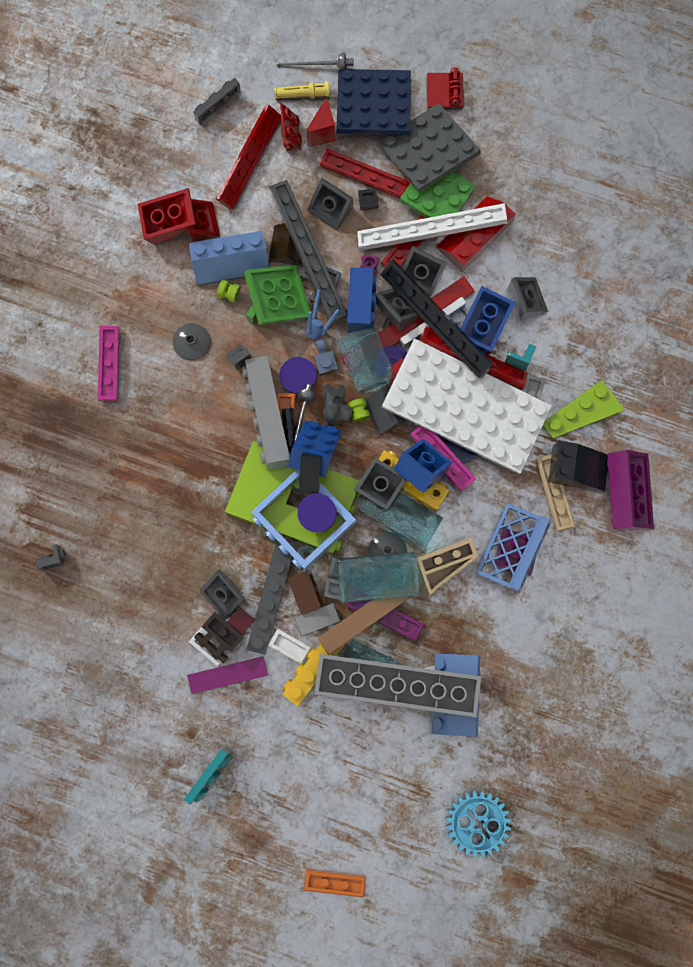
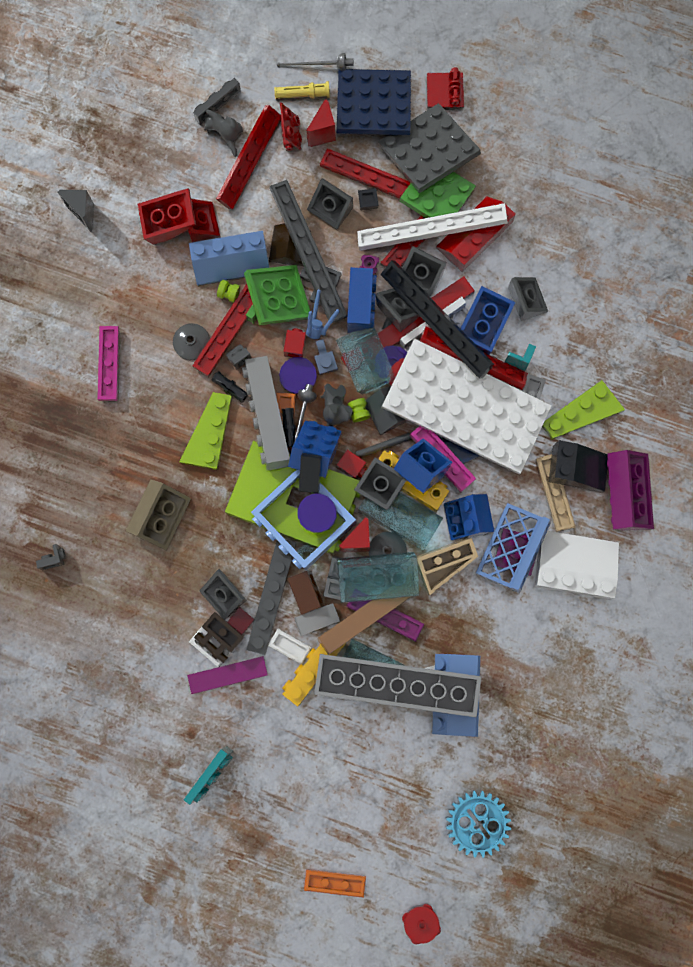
(80, 205): none -> dark grey slope
(158, 514): none -> dark tan slope
(208, 437): none -> lime wing
(224, 334): none -> red plate
(227, 128): none -> dark grey animal
(229, 386): none -> black pin
(294, 343): none -> red brick
(352, 465): none -> red brick
(358, 539): none -> red slope
(383, 445): none -> dark grey bar
(421, 924): none -> red piece
(469, 516): none -> blue slope
(578, 565): none -> white slope

